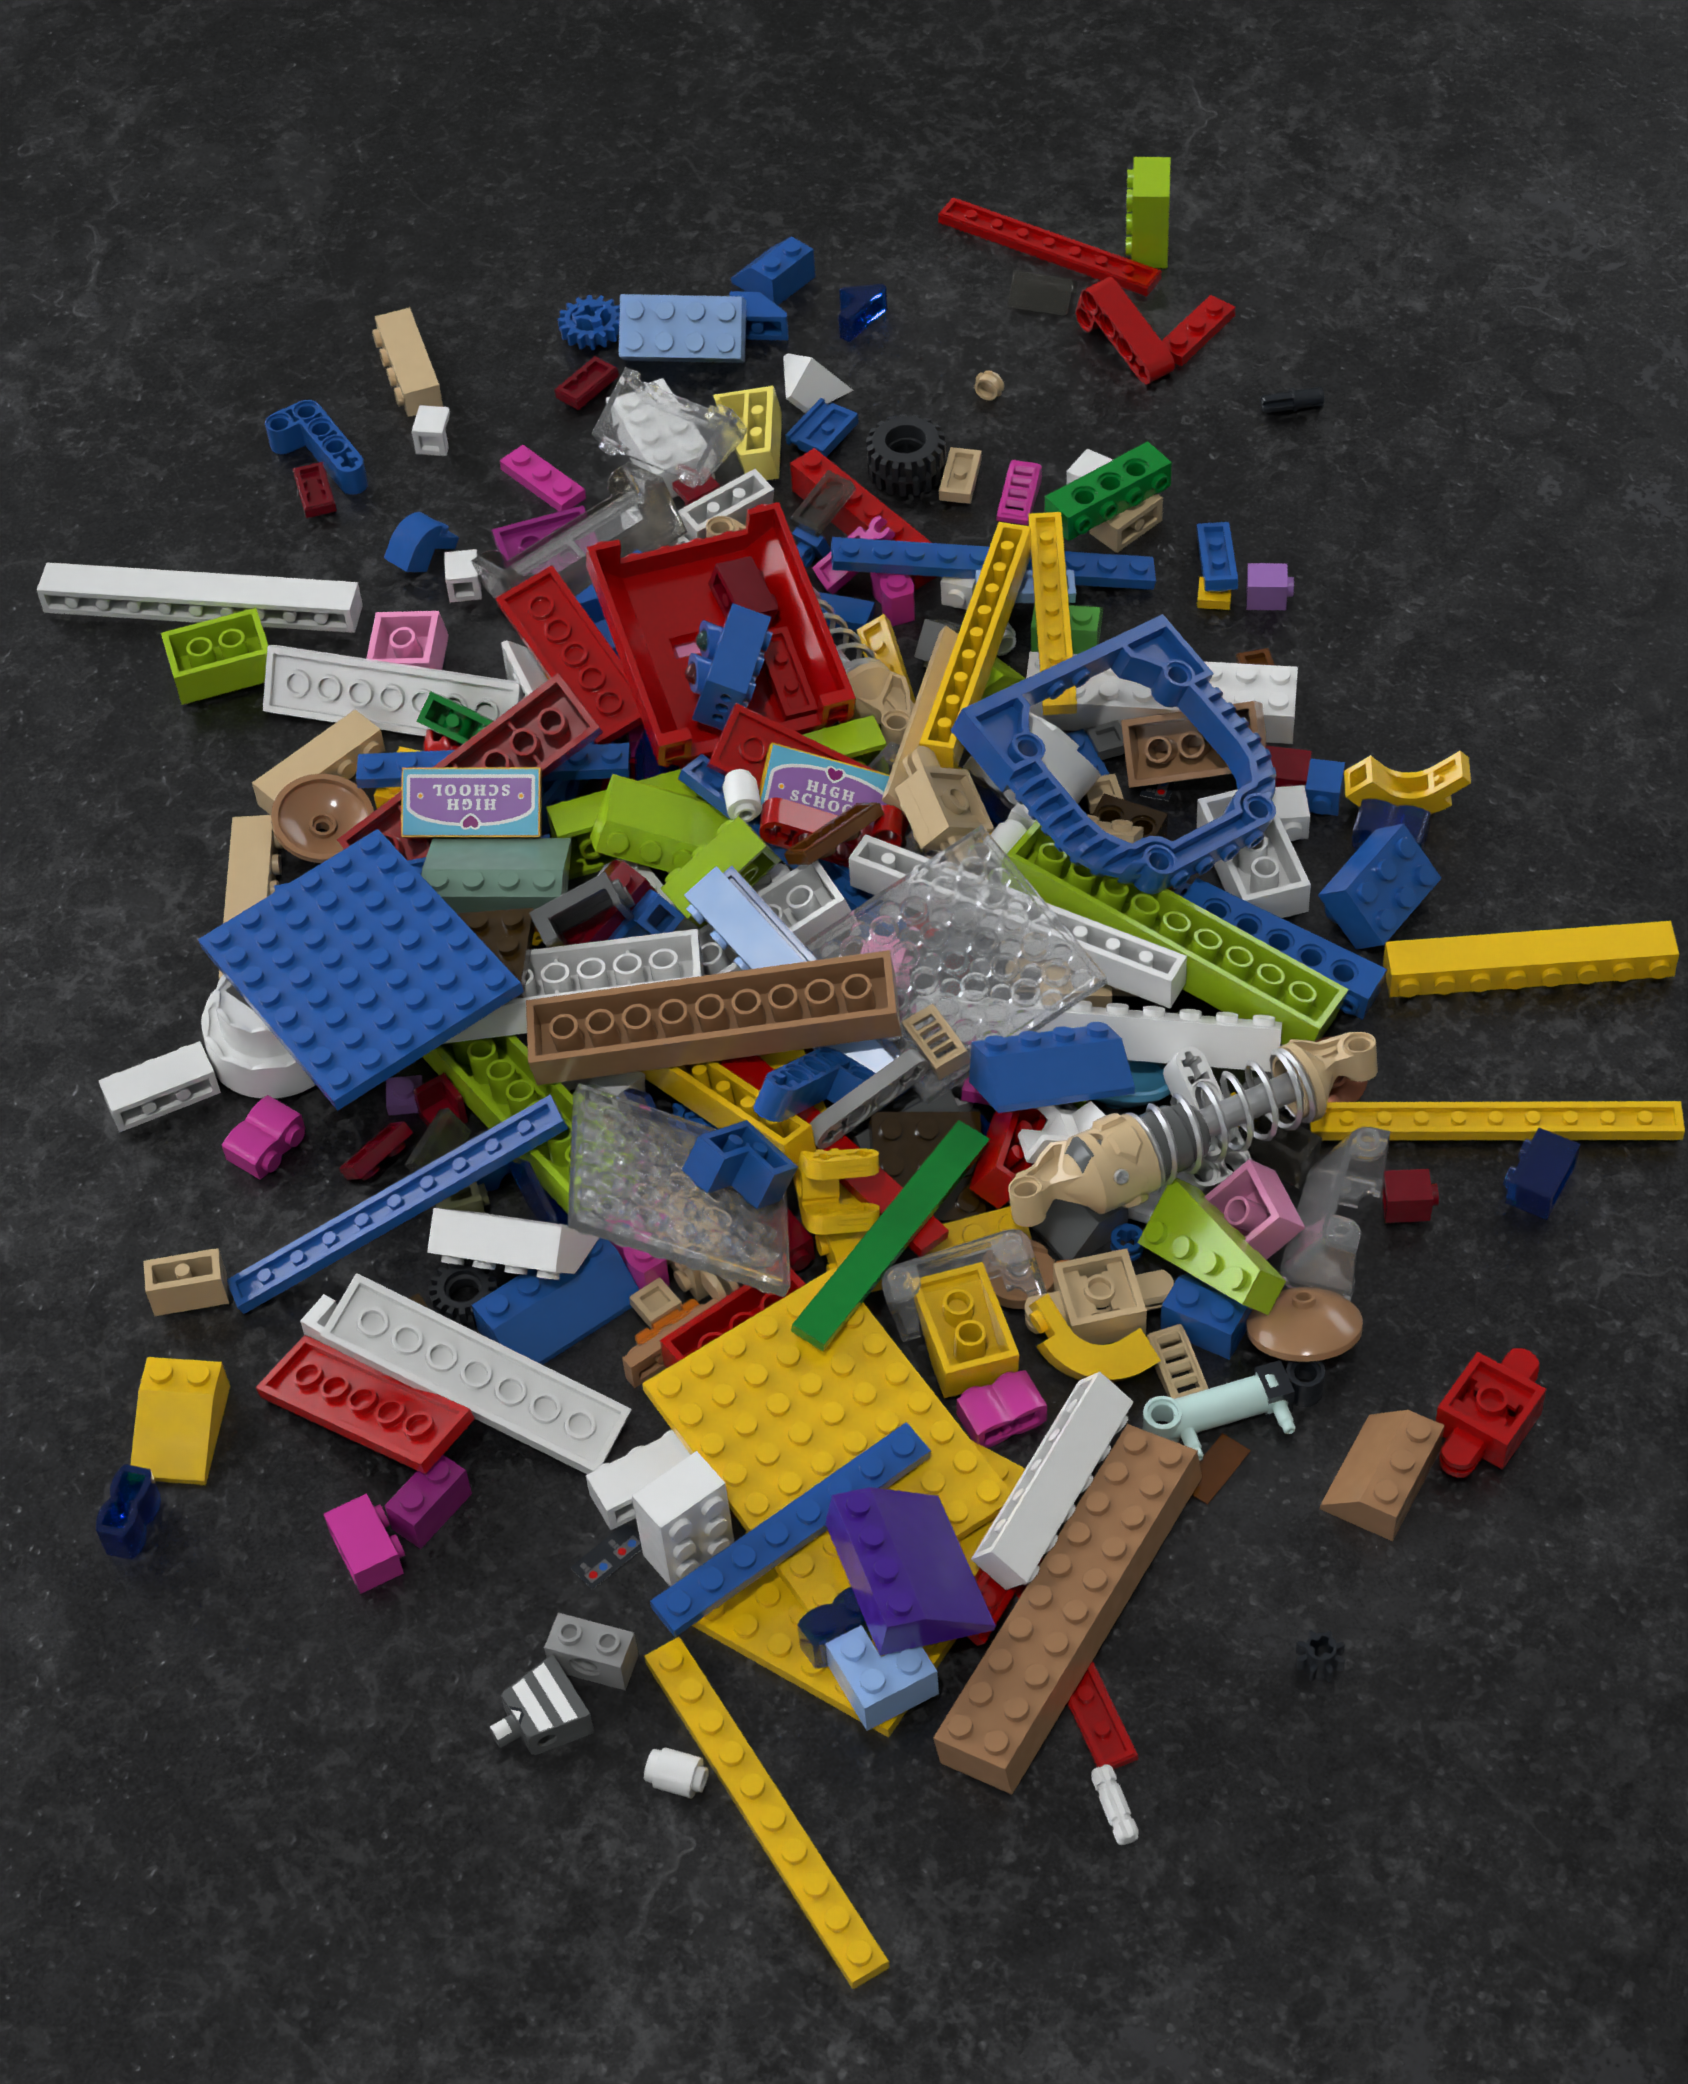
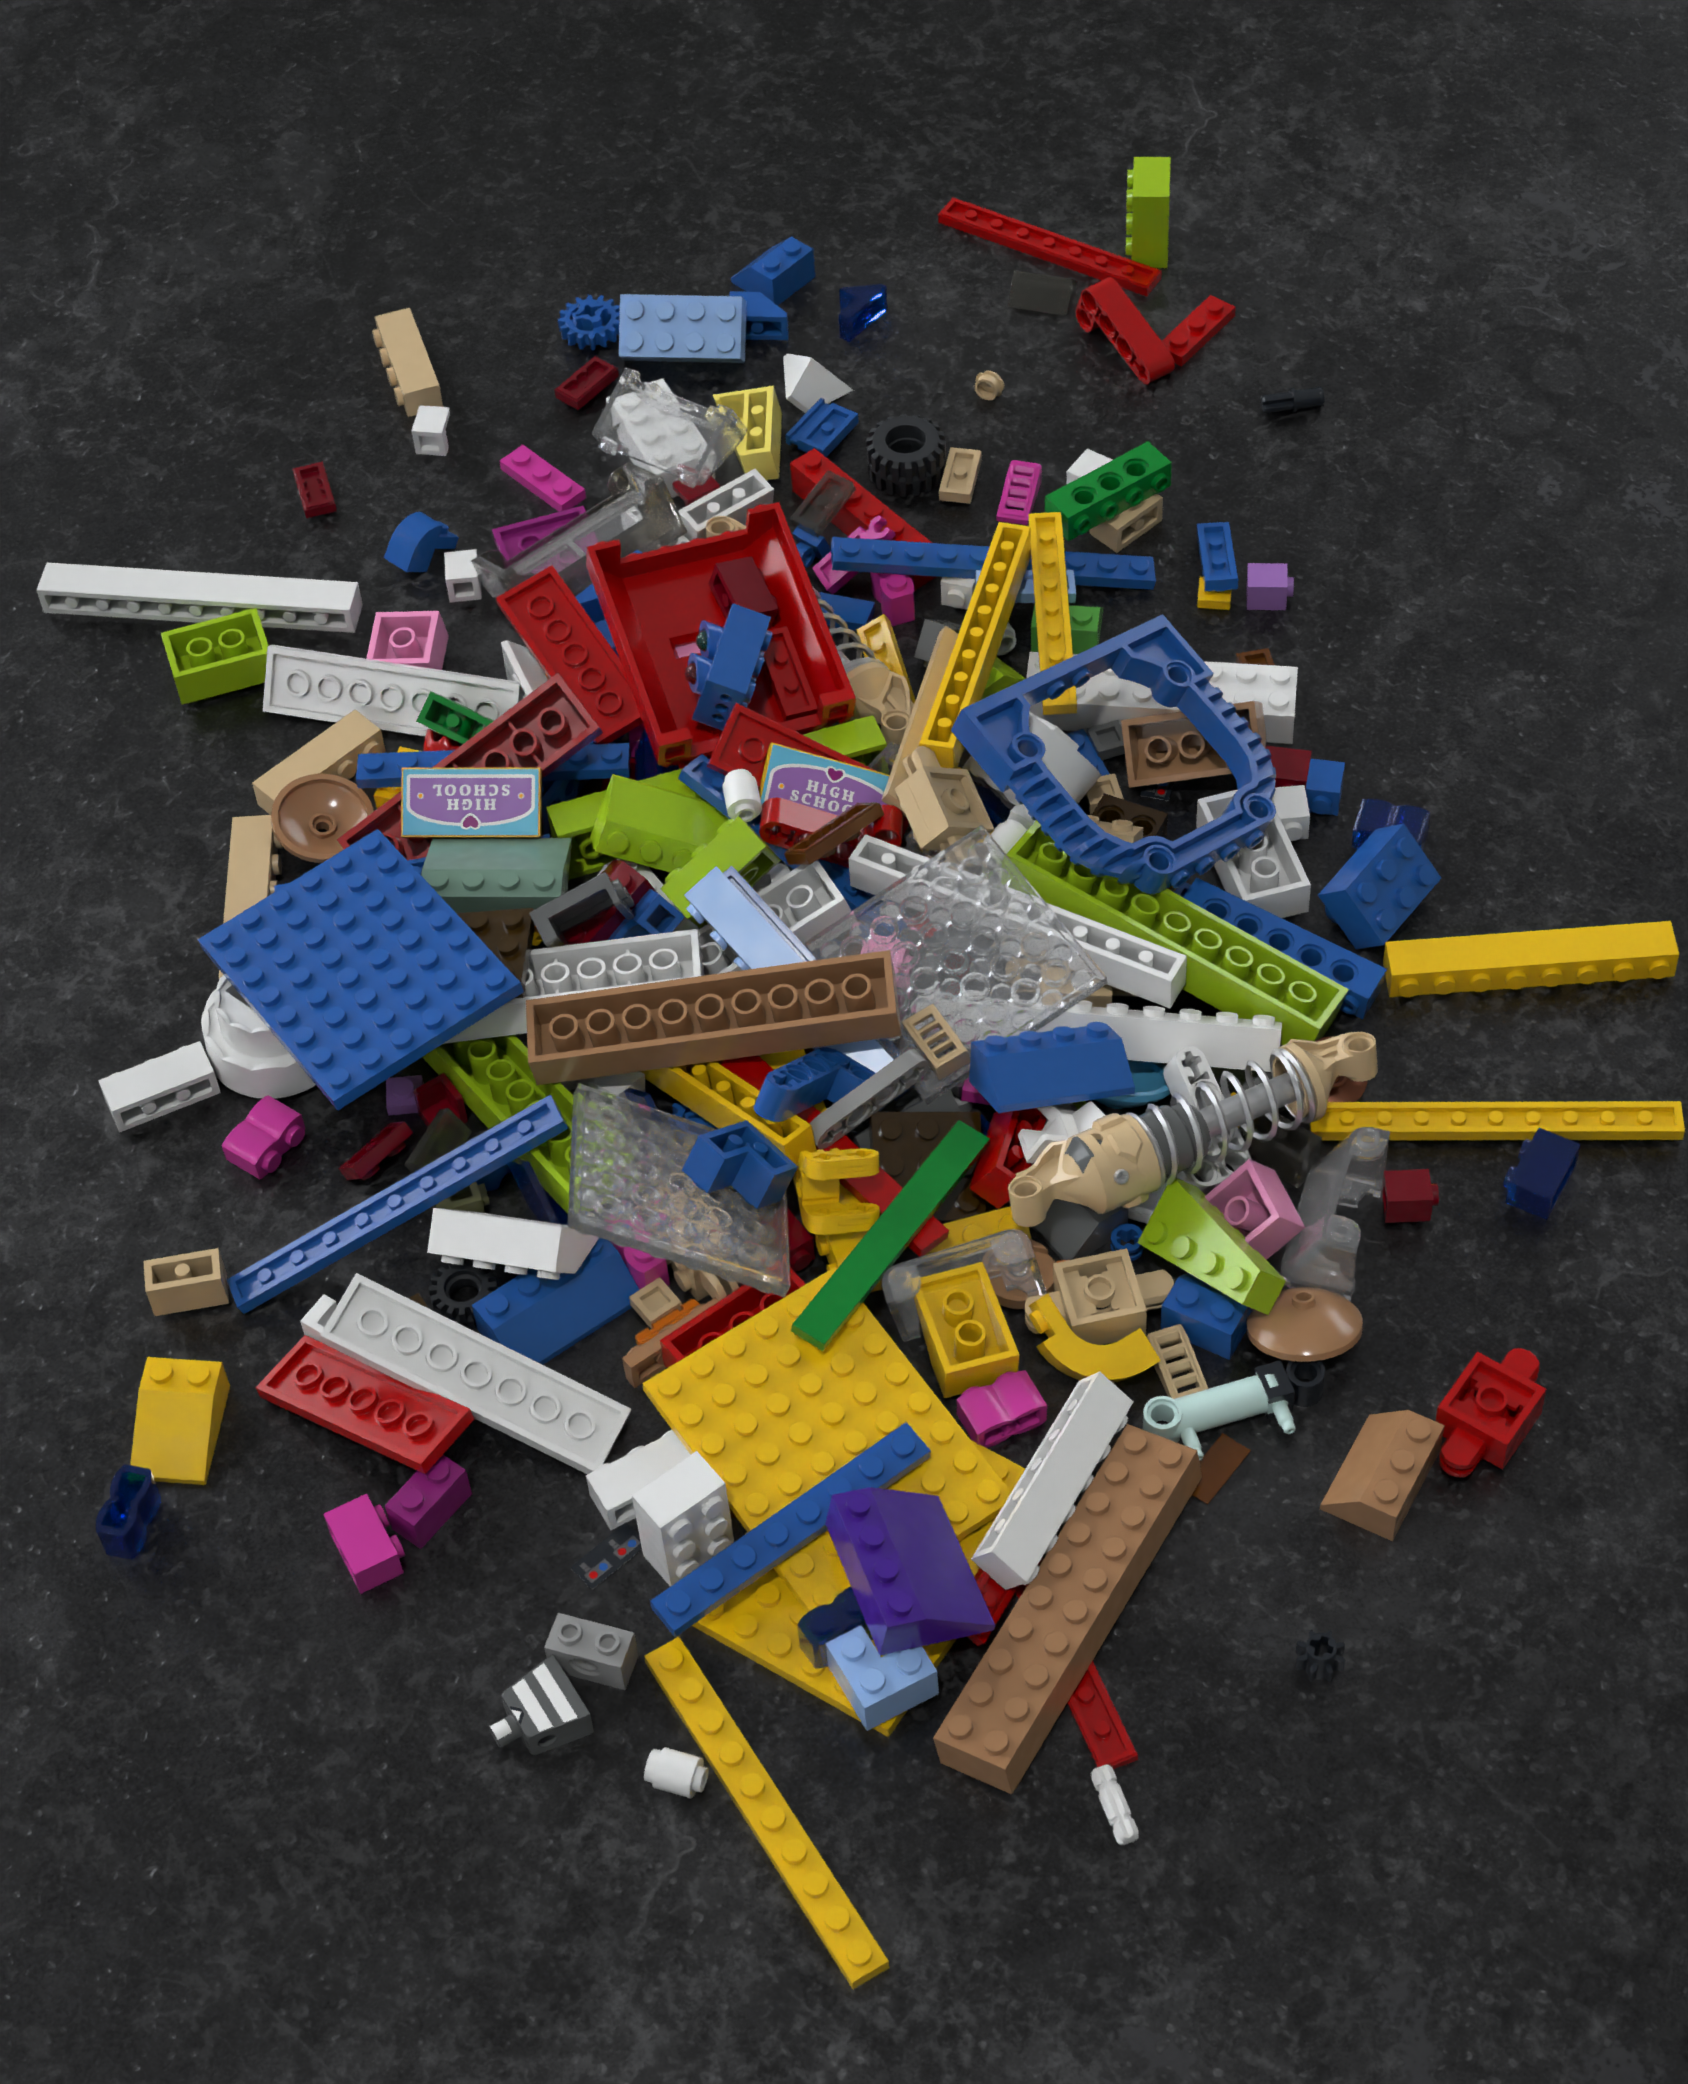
(311, 427): blue beam -> none
(1424, 789): yellow arch -> none

